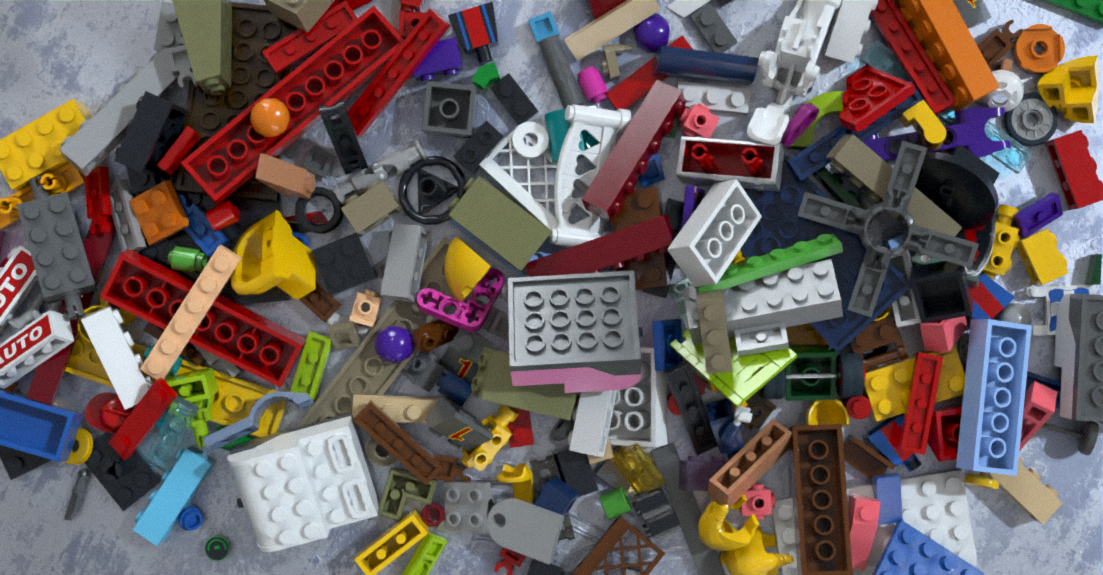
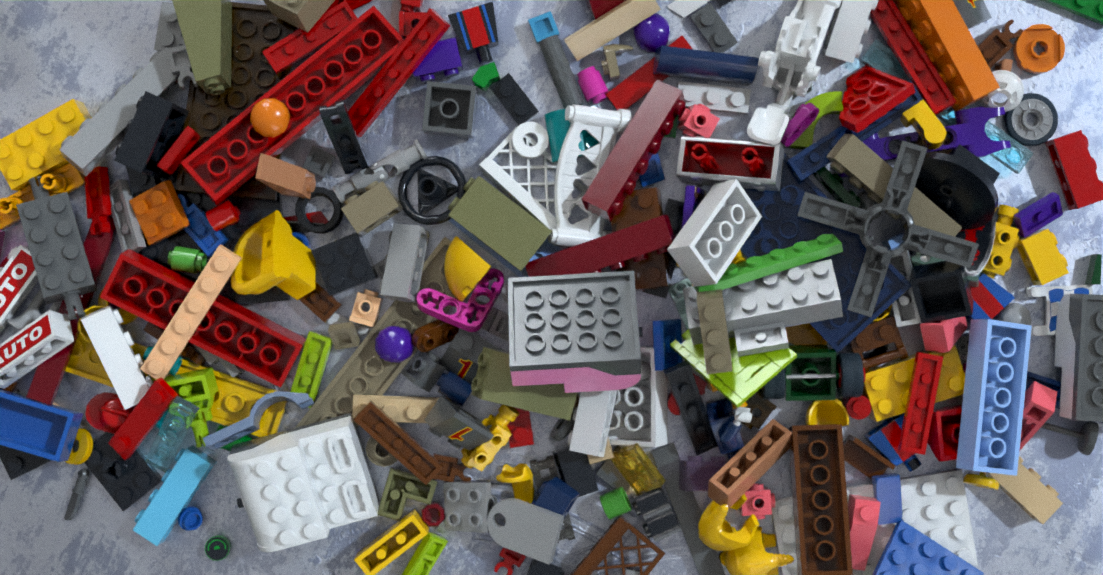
(479, 147): black brick -> none
(1073, 88): yellow brick -> none

